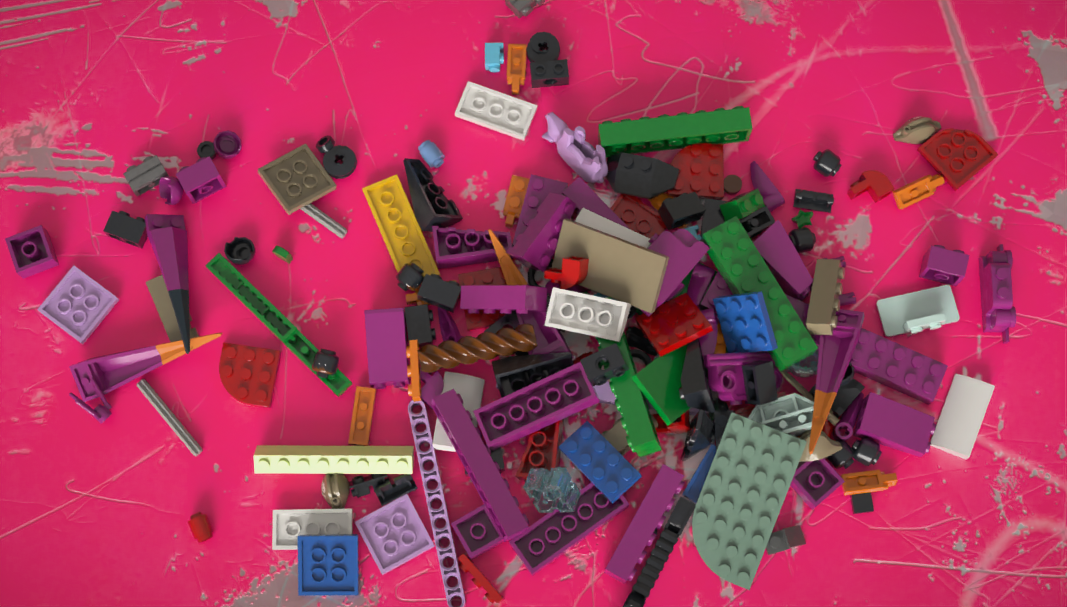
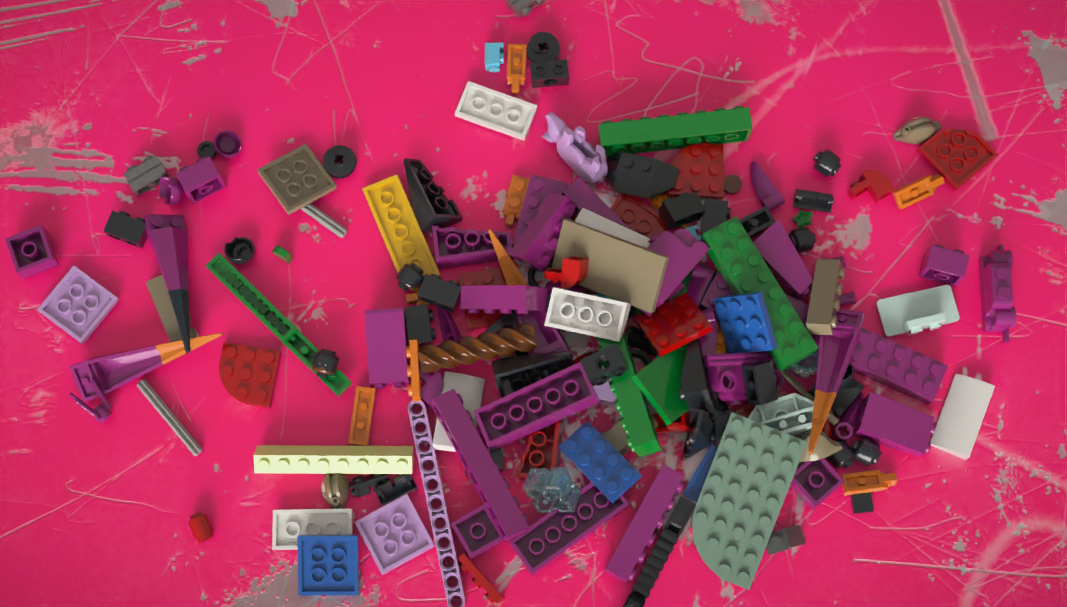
(325, 144): tile -> none
(431, 154): medium blue brick -> none
(742, 205): green brick -> none

